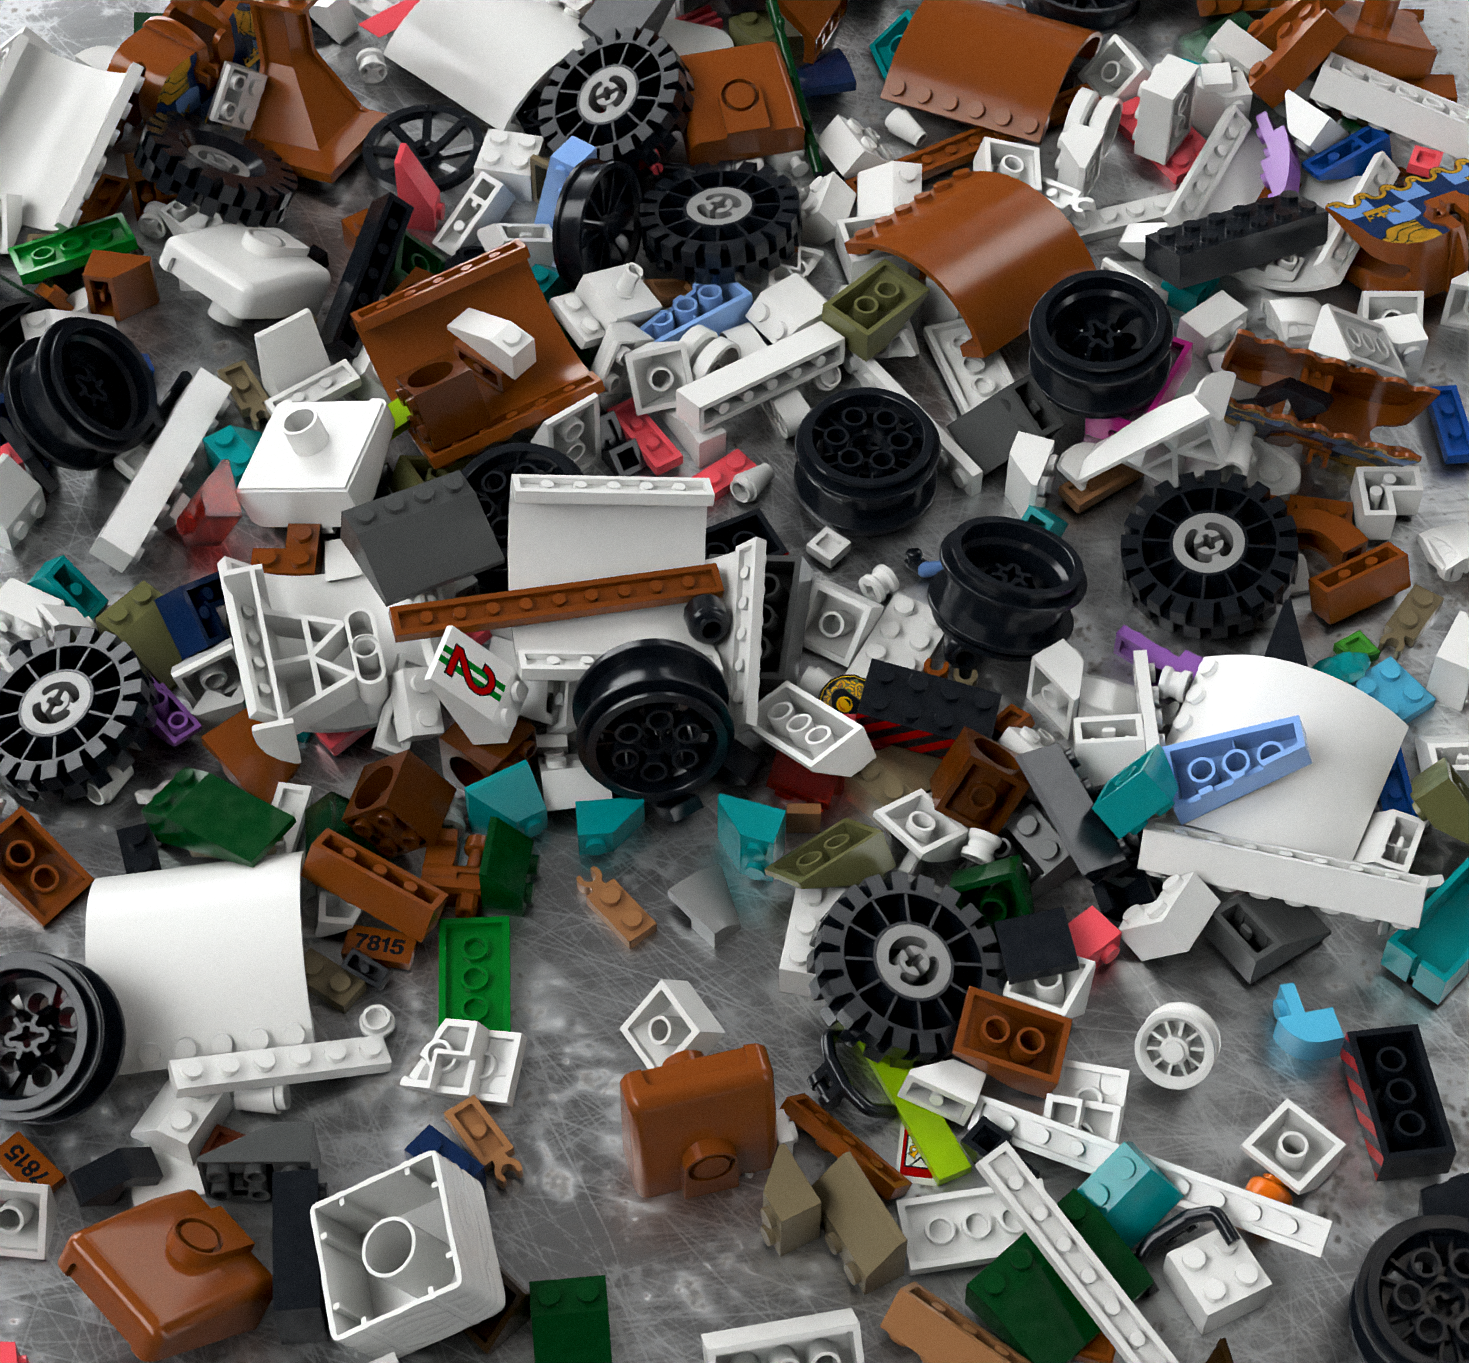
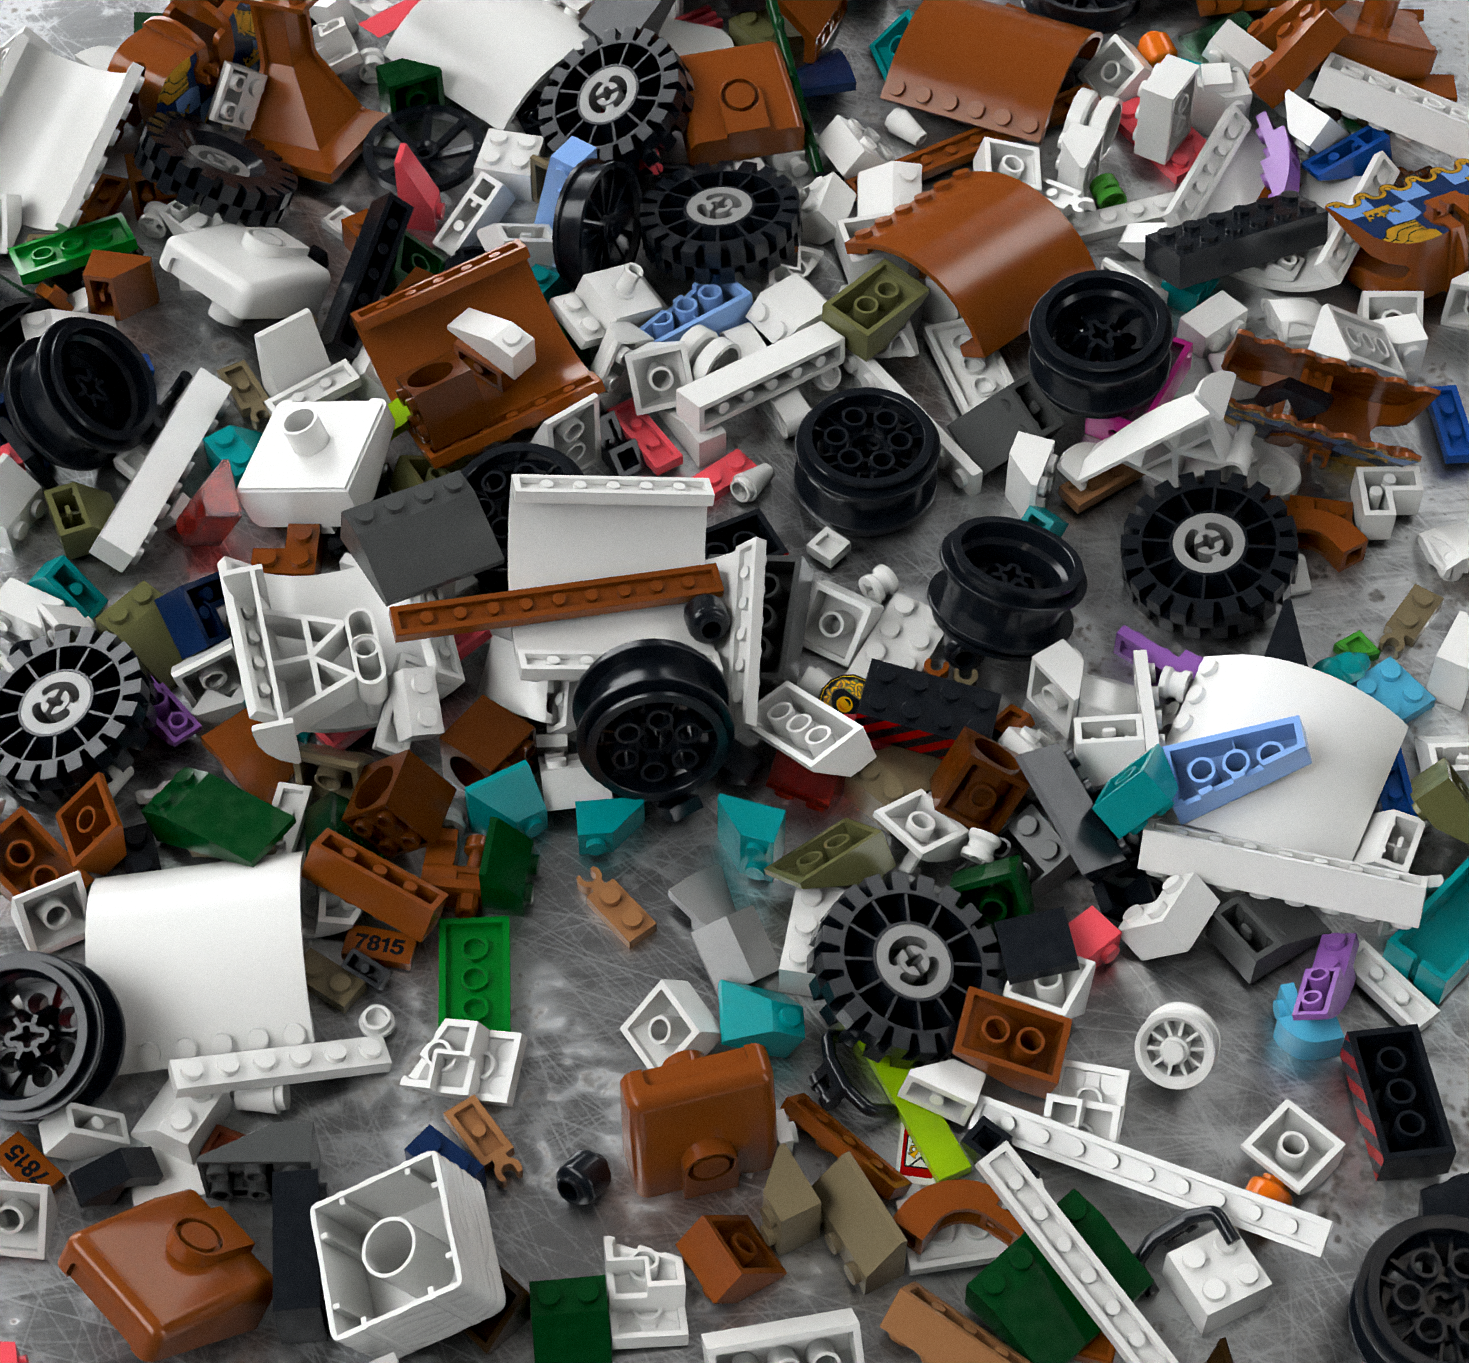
(52, 914): none -> white slope
(78, 516): none -> olive slope
(83, 1132): none -> white slope
(92, 828): none -> dark orange slope
(329, 769): none -> dark tan slope
(332, 221): none -> white tile
(336, 45): none -> white slope
(339, 561): white sticker -> none
(408, 84): none -> dark green slope
(476, 688): white slope -> none
(583, 1177): none -> black head
(644, 1297): none -> white slope
(668, 289): medium nougat tile -> none
(729, 1257): none -> dark orange slope
(735, 948): none -> light grey slope
(759, 1017): none -> teal slope
(803, 818): medium nougat tile -> none
(921, 566): arm -> none
(951, 1204): none -> dark orange arch
(1107, 191): none -> bright green wheel
(1130, 1193): teal slope -> none
(1155, 47): none -> orange head
(1330, 980): none -> medium lavender slope
(1359, 582): dark orange brick -> none
(1392, 989): none -> white plate
(1423, 160): coral plate -> none

